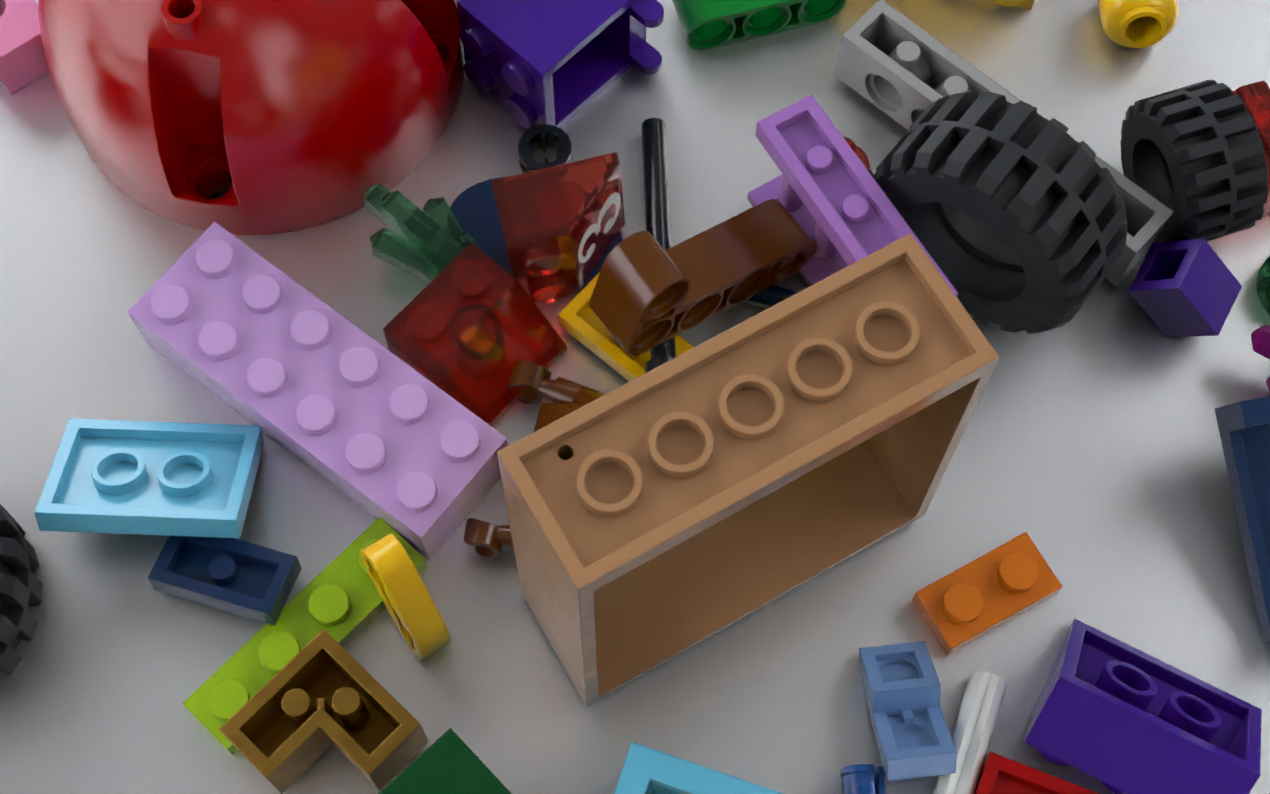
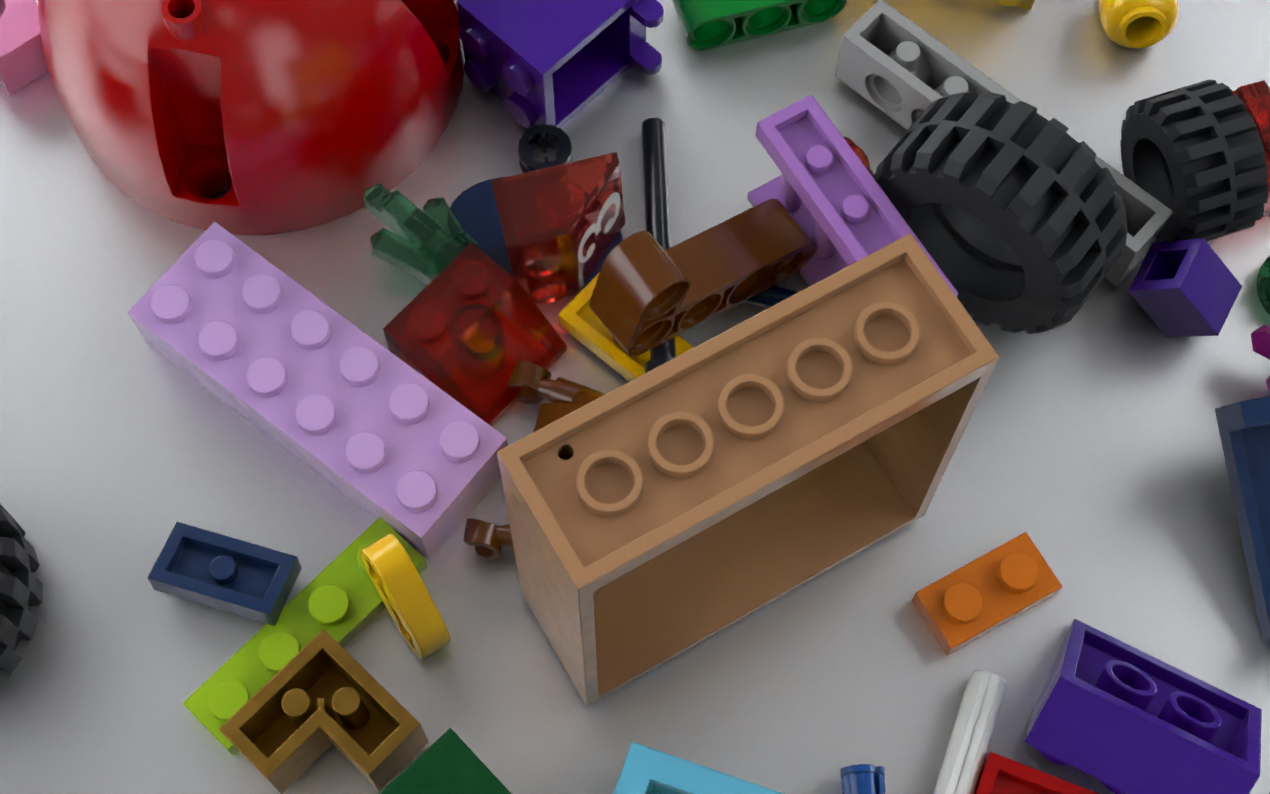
(151, 478): medium azure plate -> none
(907, 711): medium blue slope -> none

